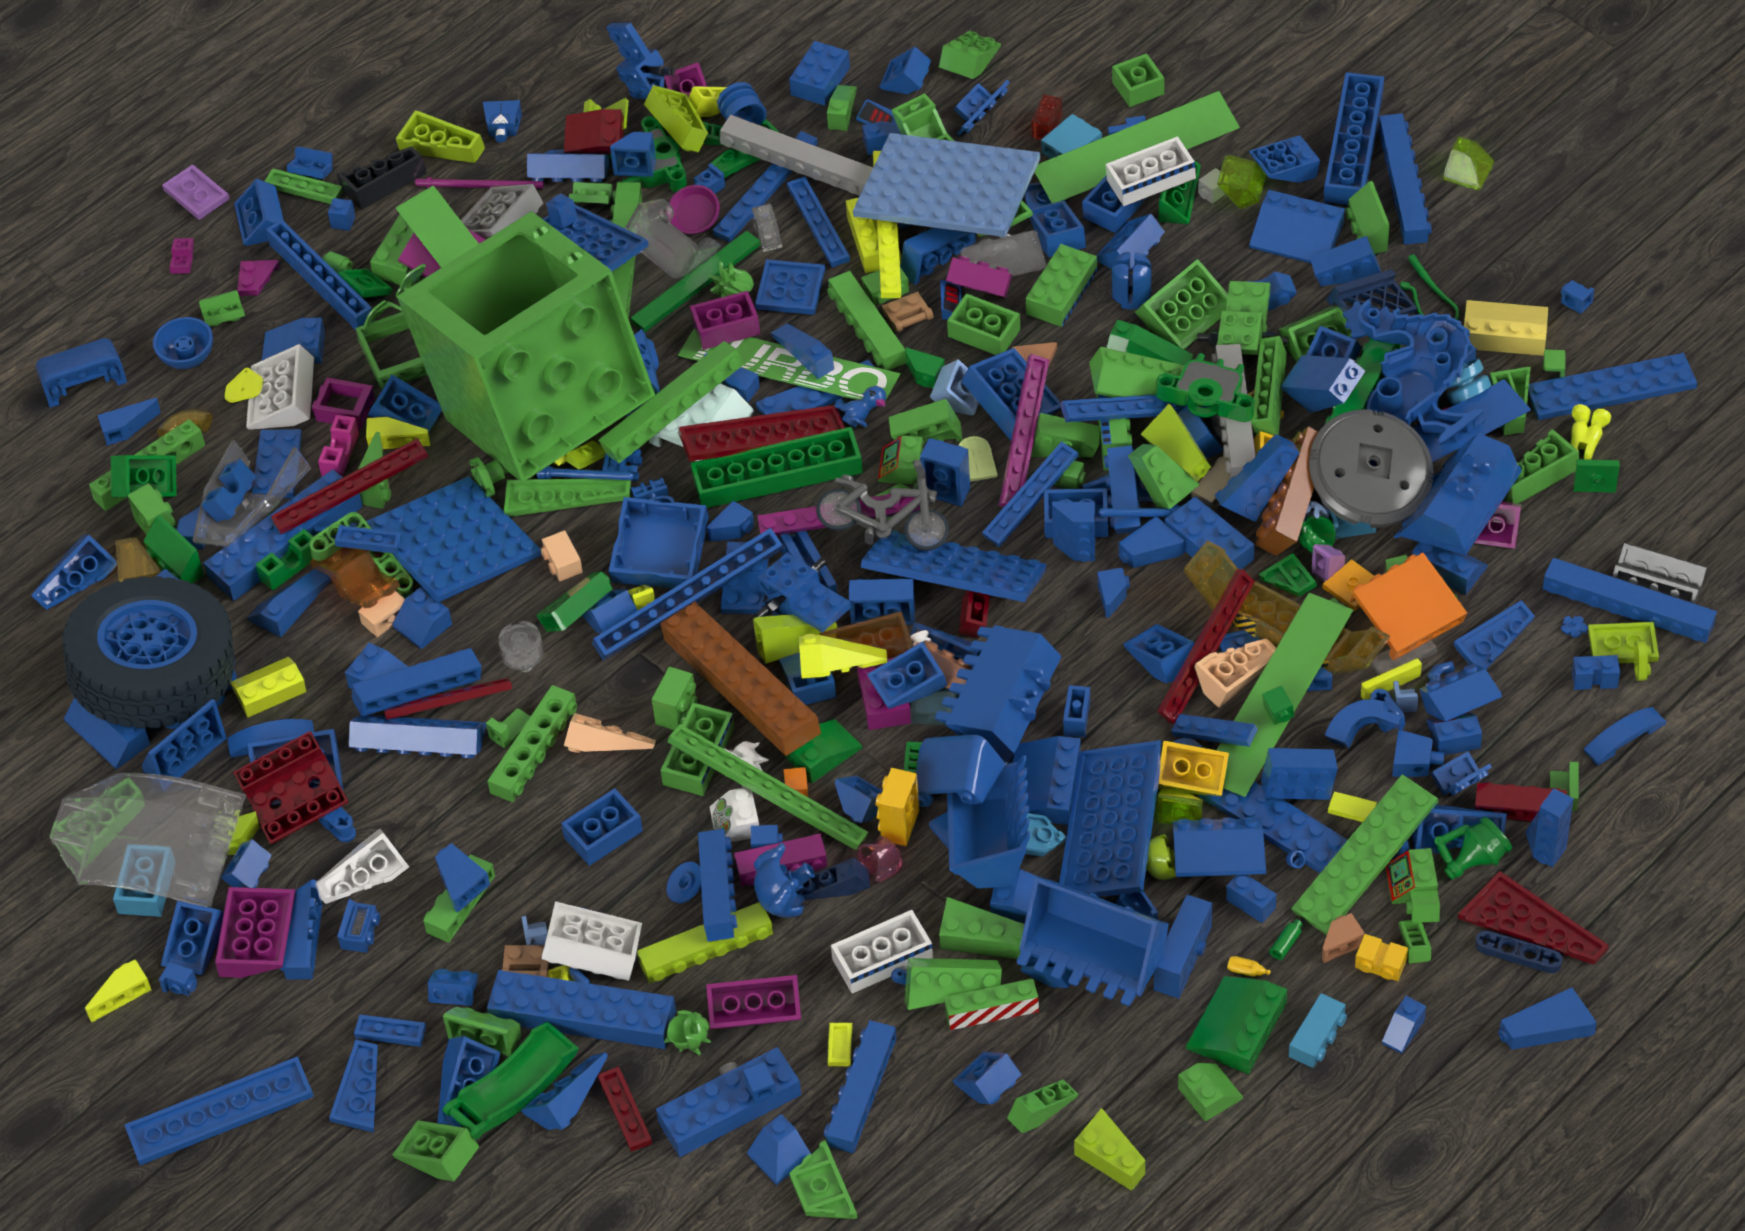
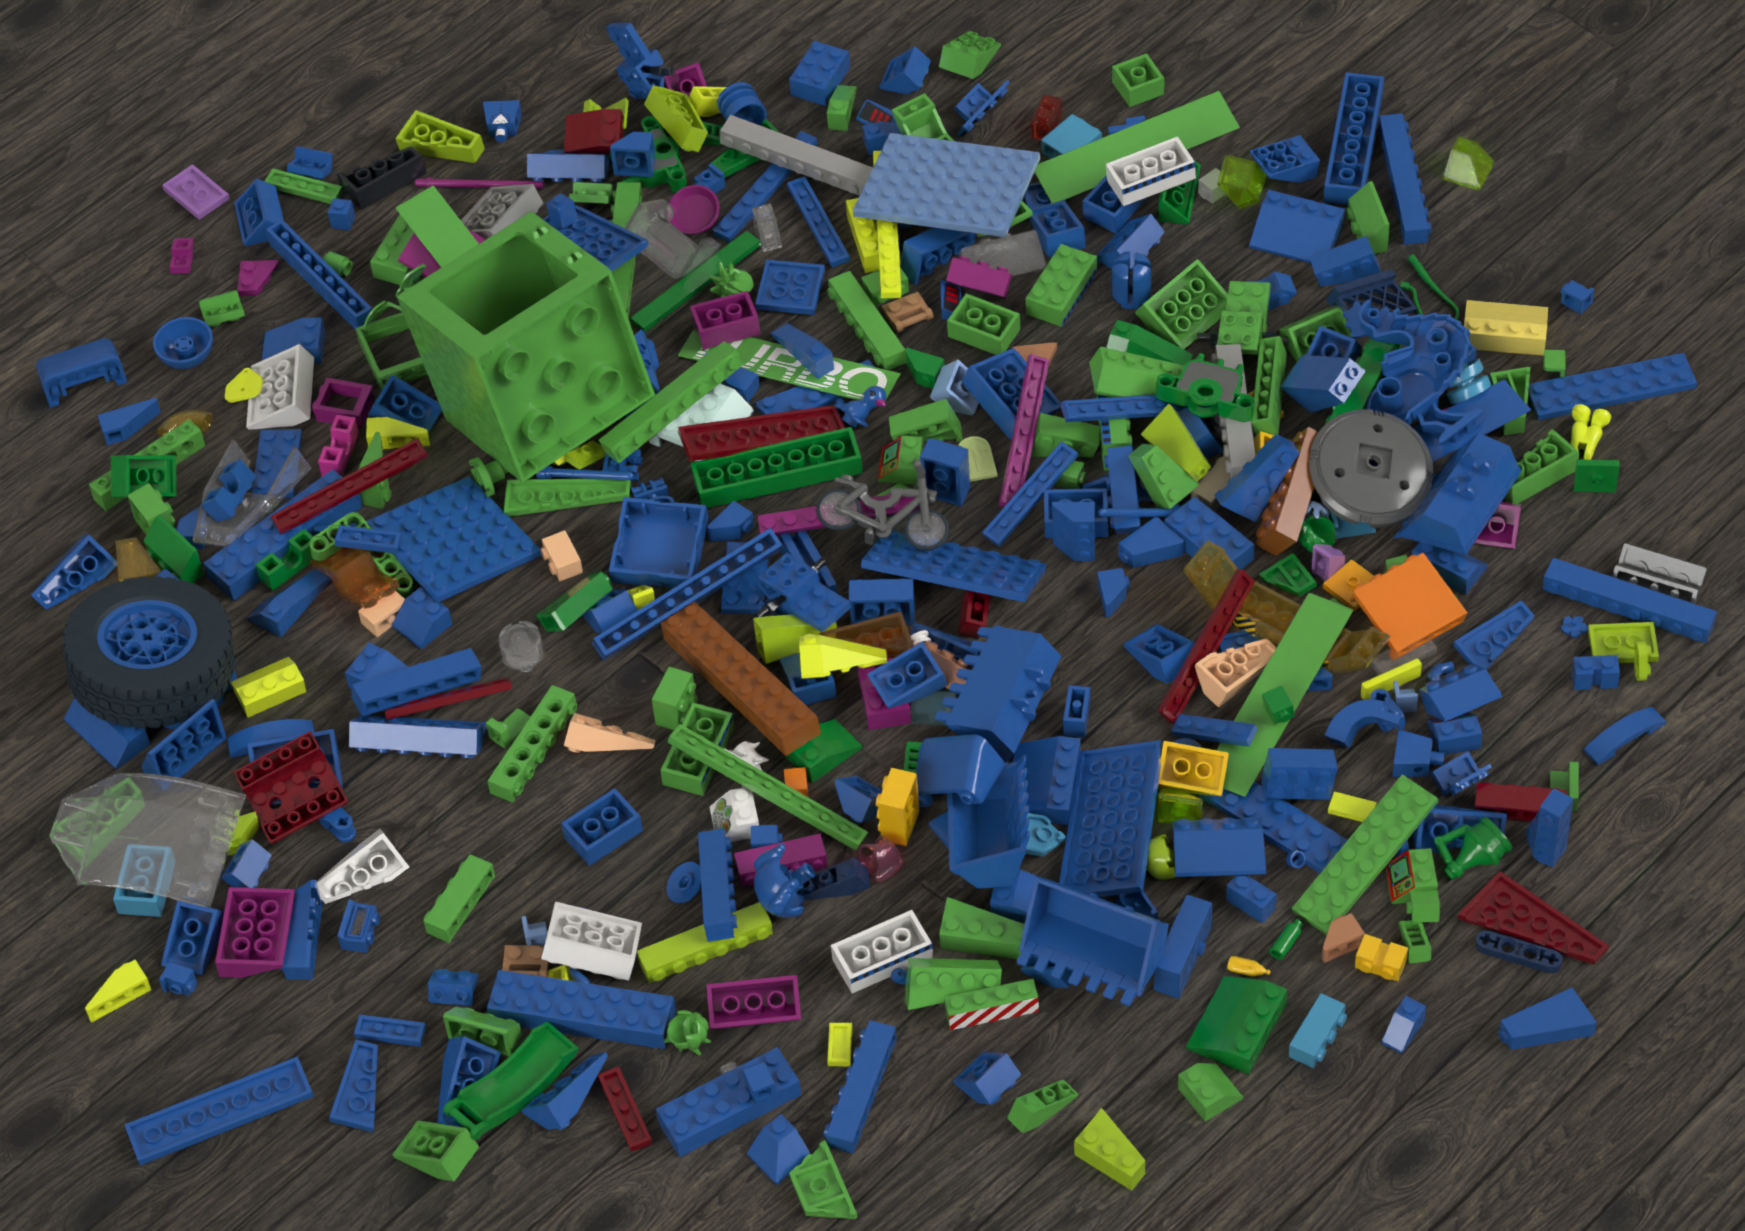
(365, 282): green plate -> none
(461, 876): blue slope -> none

